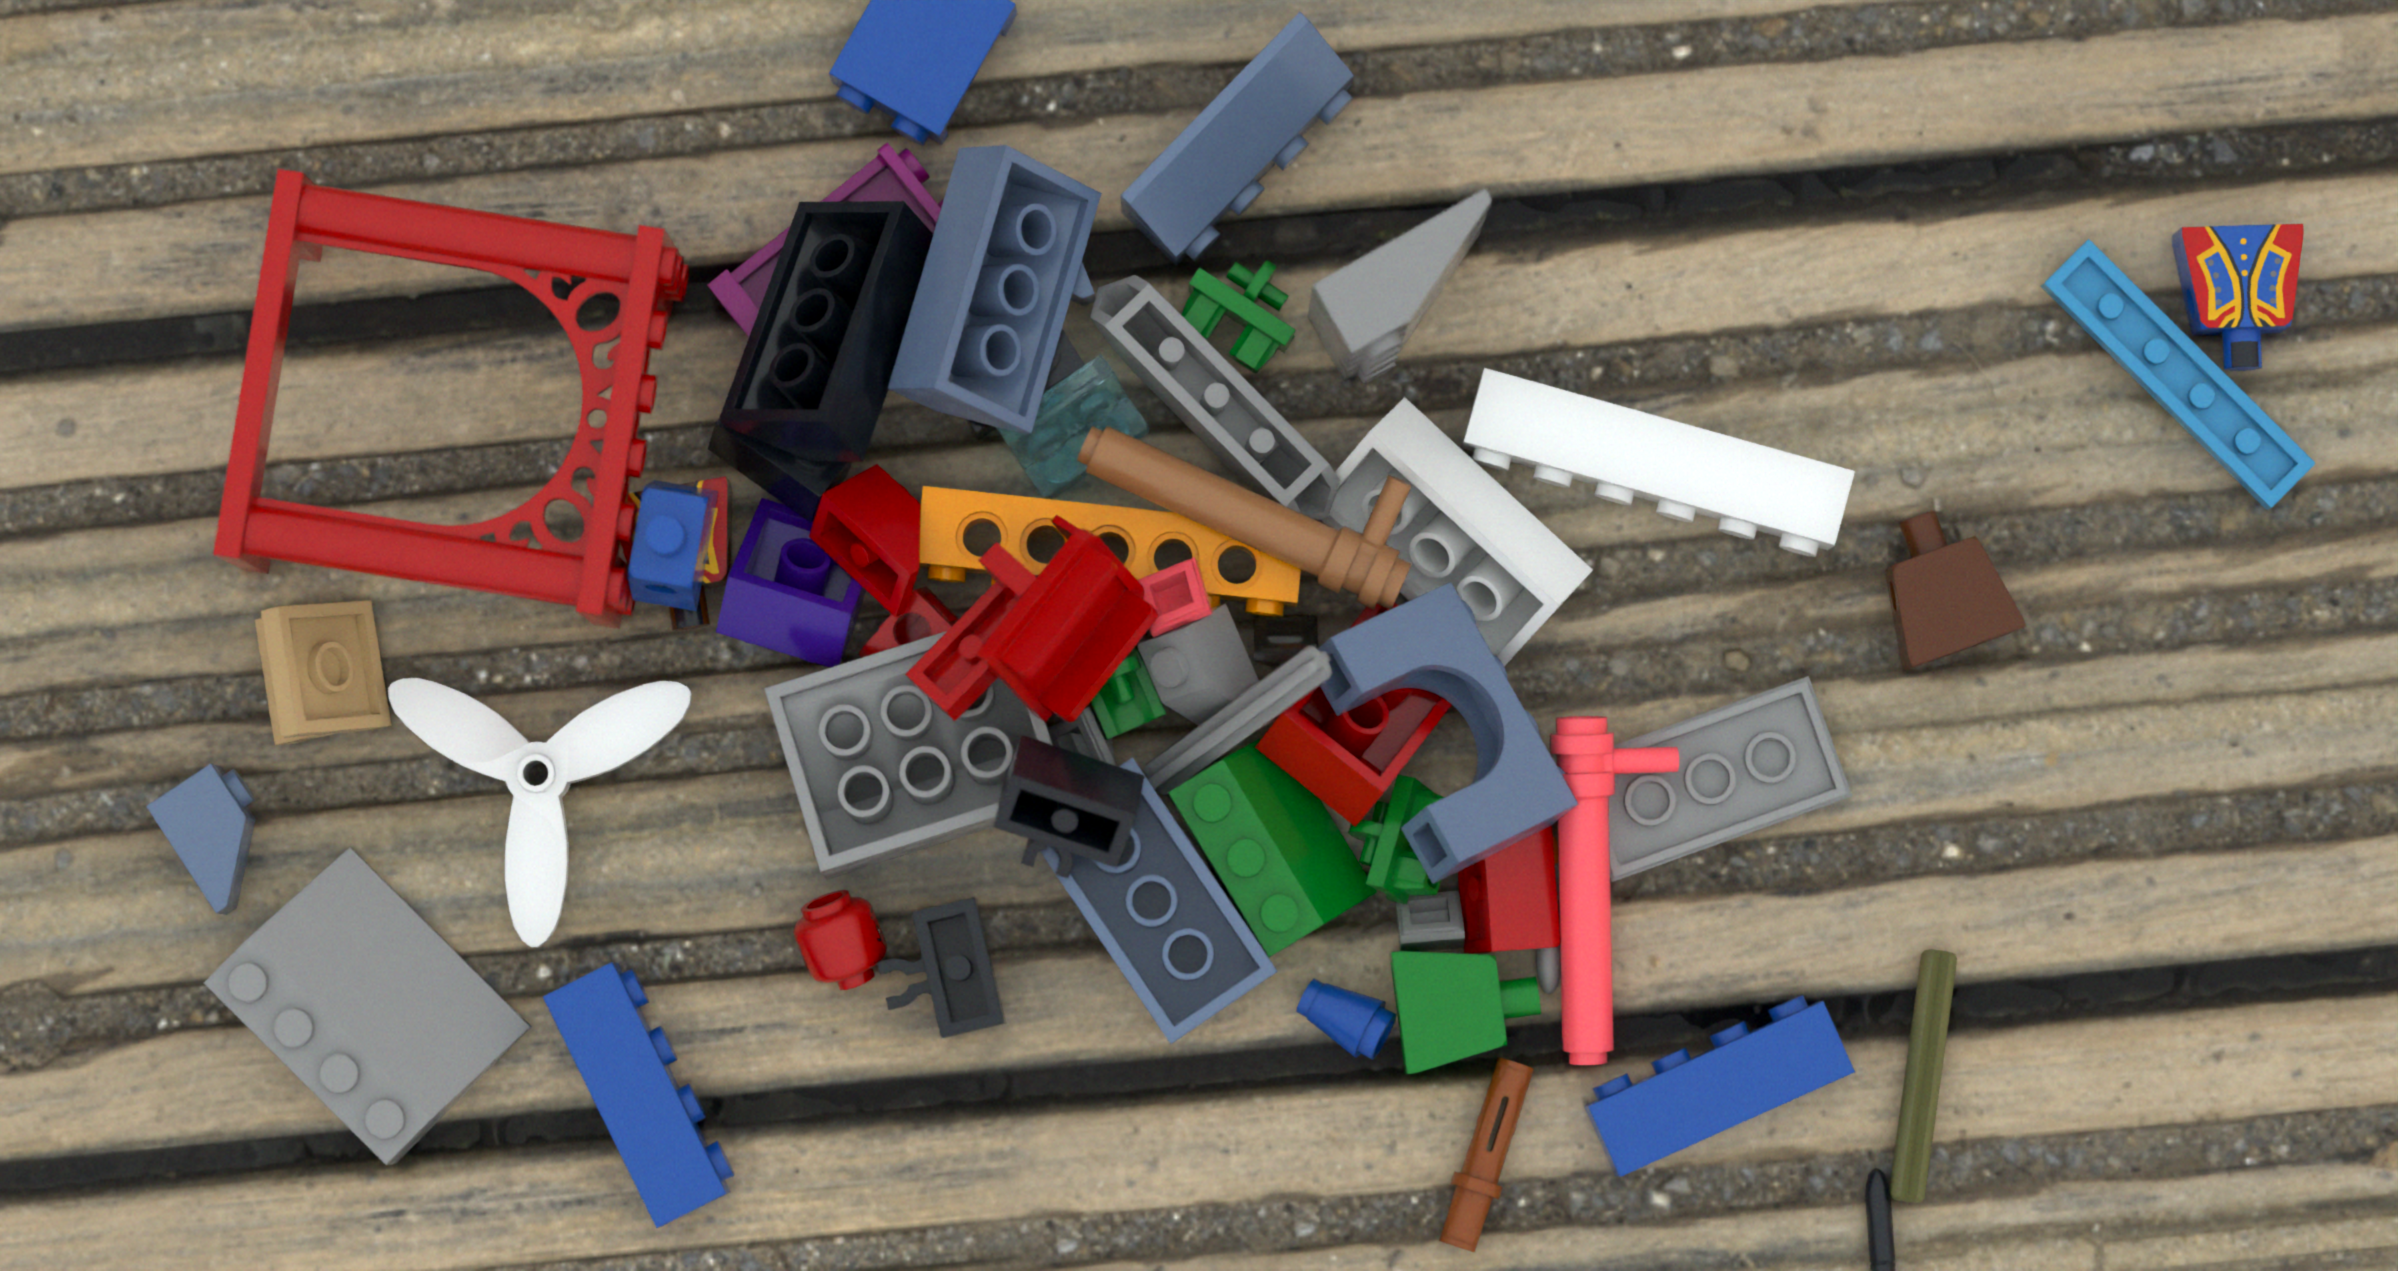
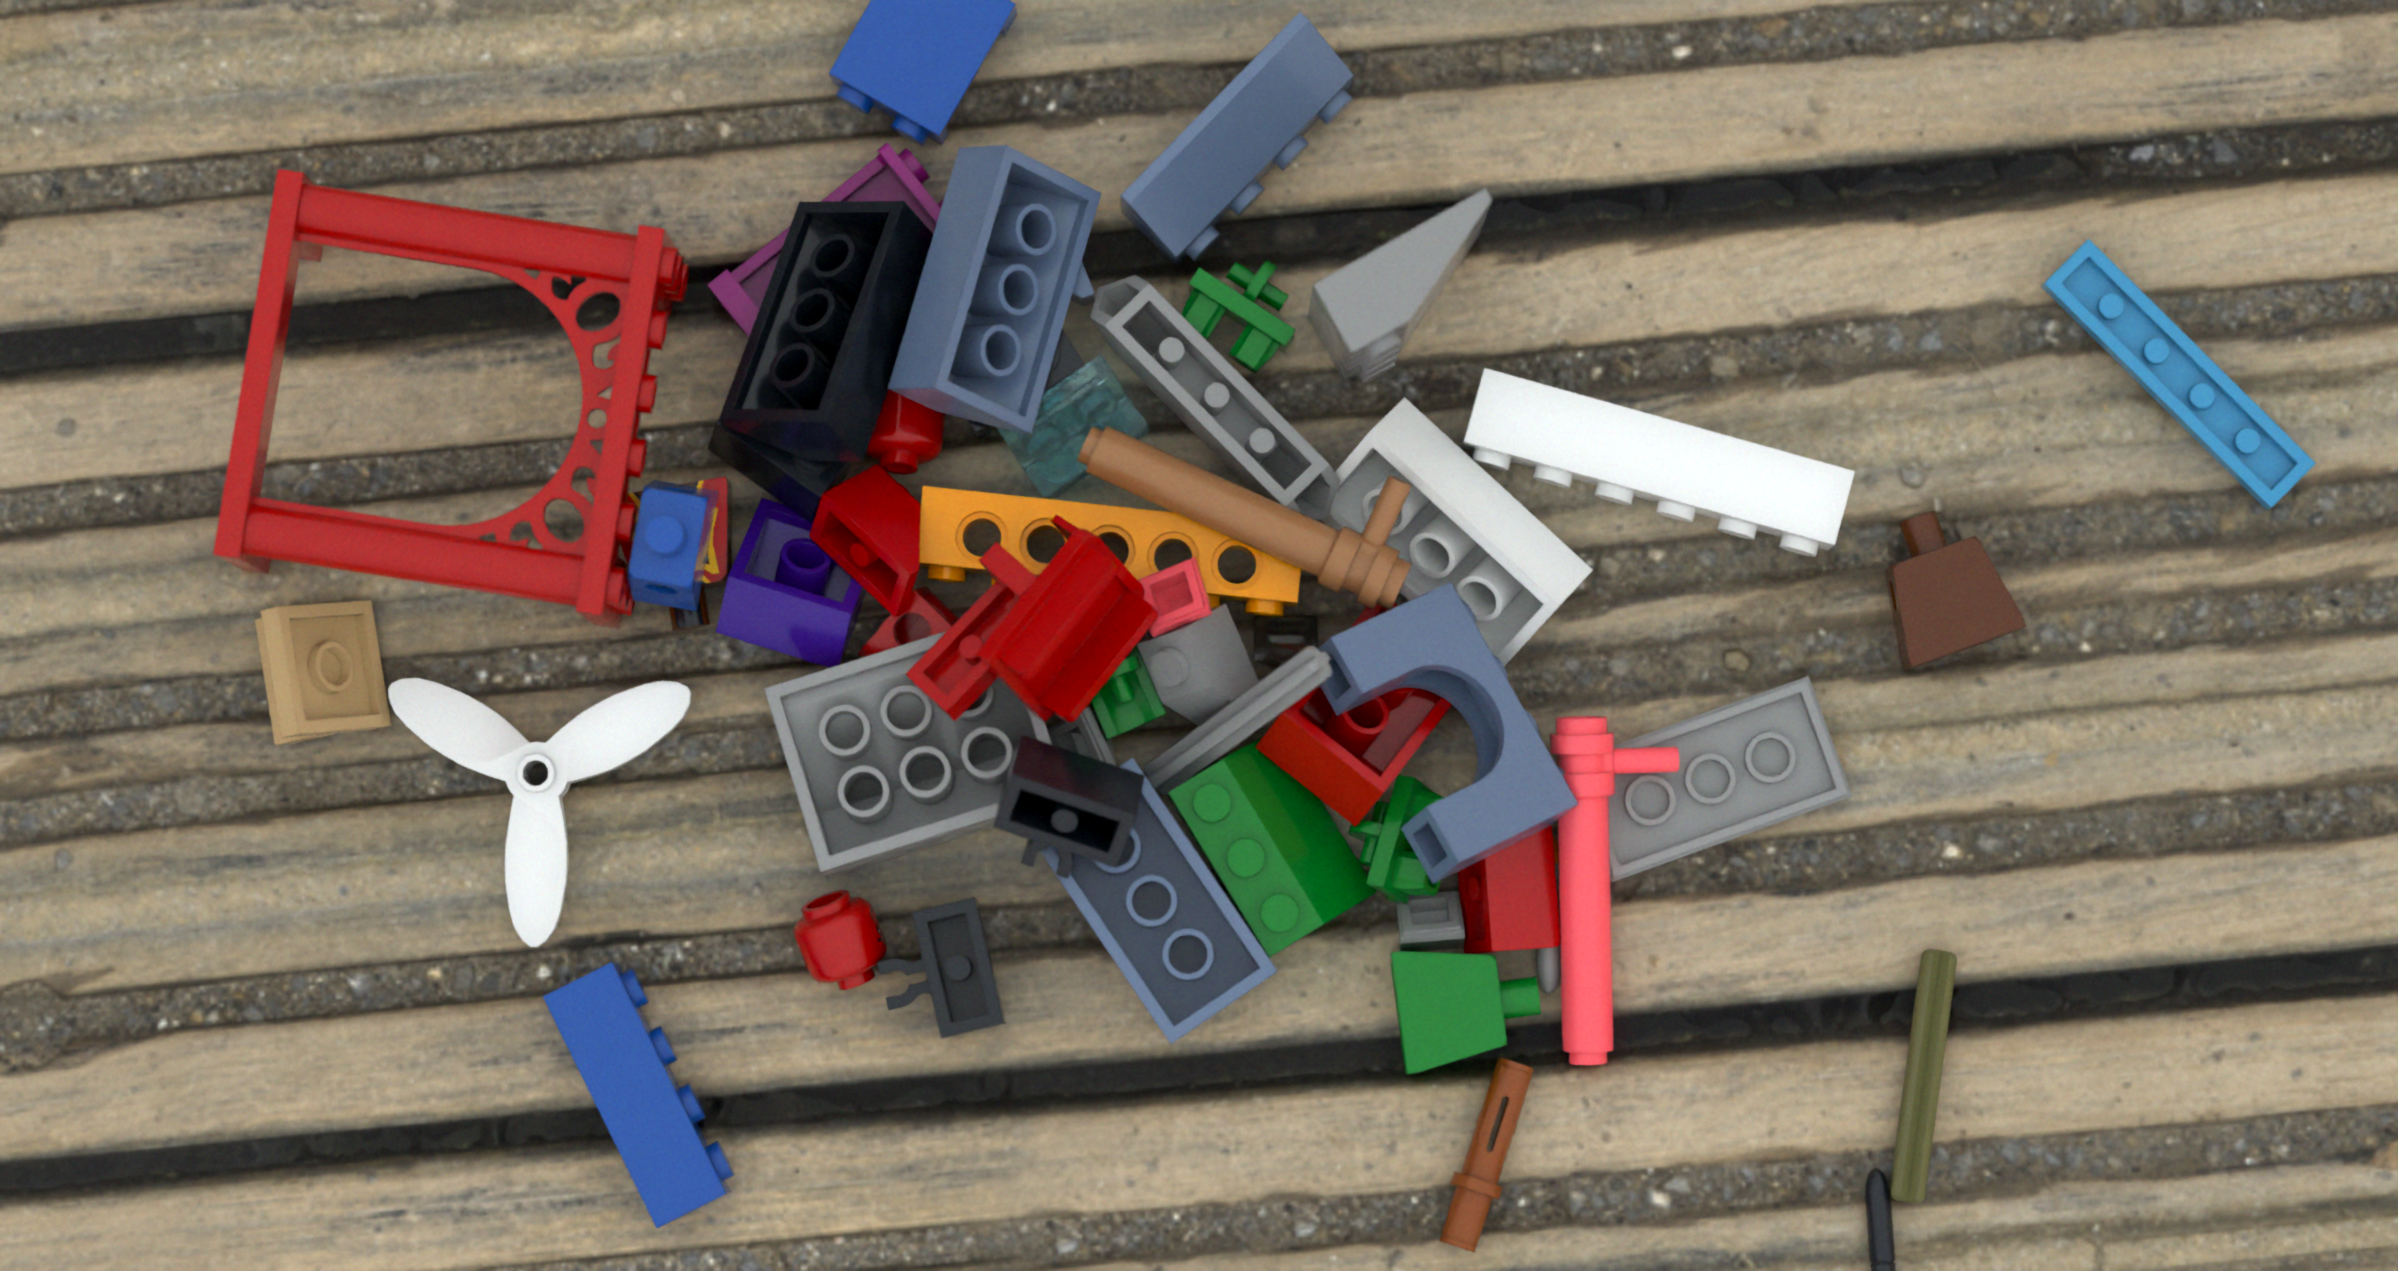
(210, 831): sand blue slope -> none
(368, 1006): light grey slope -> none
(906, 435): none -> red head
(1347, 1017): blue cone -> none
(1719, 1087): blue brick -> none
(2239, 284): torso -> none

